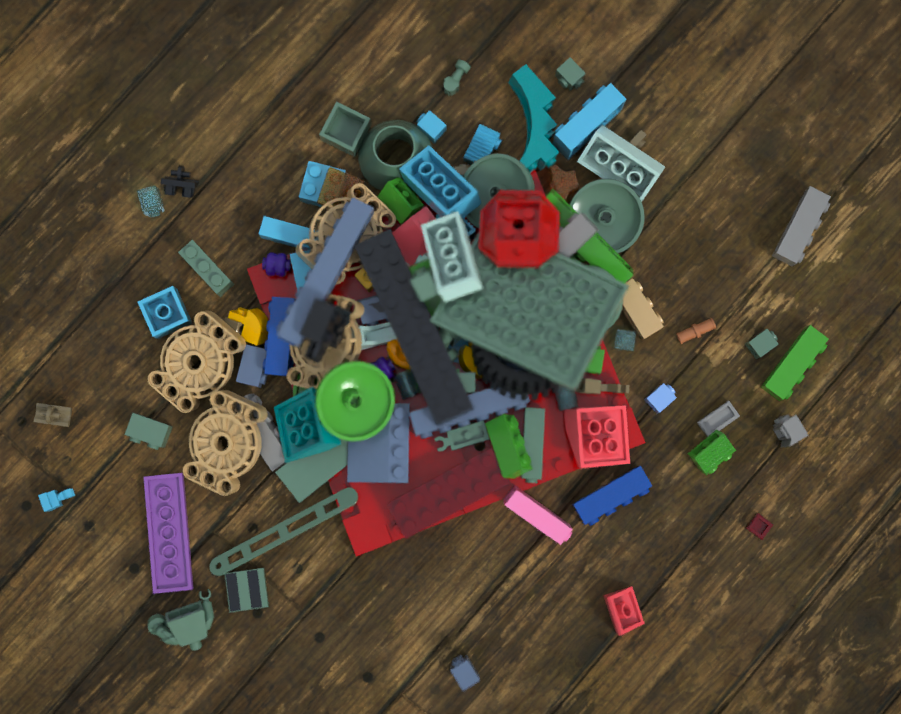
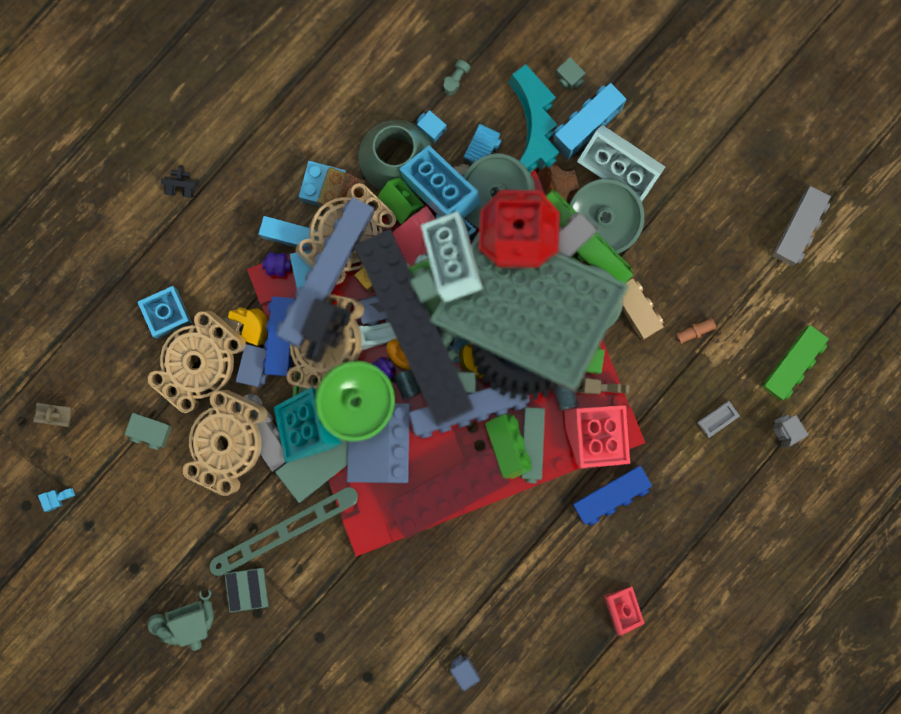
(151, 201): clear light blue brick -> none
(168, 533): medium lavender plate -> none
(206, 268): sand green brick -> none
(345, 129): sand green piece -> none
(464, 436): sand green plate -> none
(538, 515): bright pink brick -> none
(625, 340): clear light blue plate -> none
(638, 140): dark tan plate -> none
(661, 397): light blue brick -> none
(712, 452): bright green brick -> none
(759, 526): dark red tile -> none
(762, 343): sand green brick -> none

